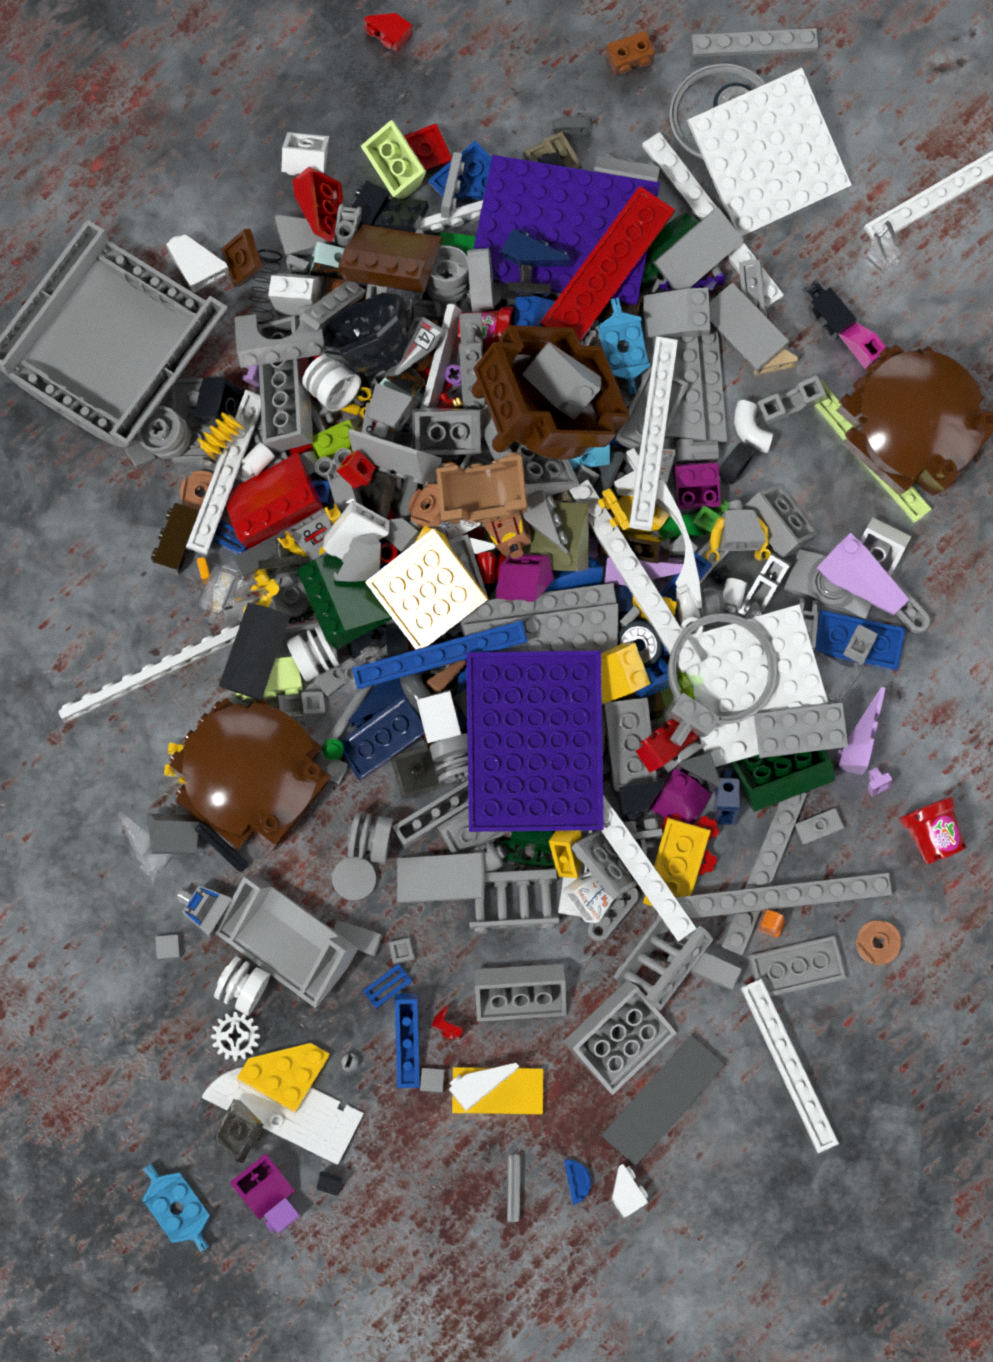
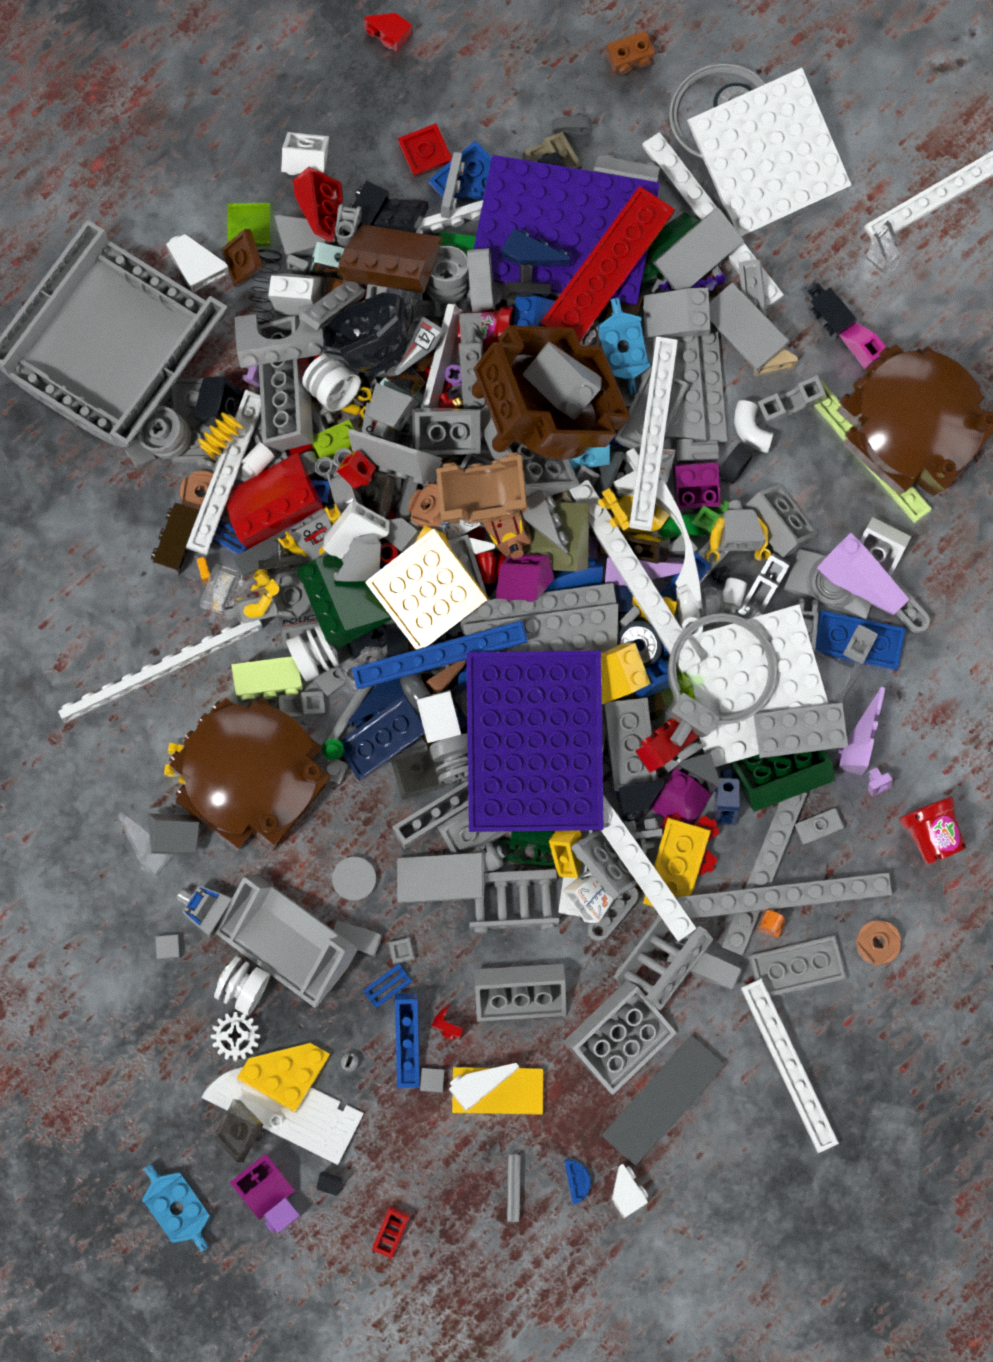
(221, 846): black axle -> none
(249, 216): none -> clear neon green tile
(254, 651): black piece -> none
(370, 837): light grey wheel -> none
(394, 161): yellowish green slope -> none
(400, 1214): none -> red slope
(754, 42): light grey plate -> none

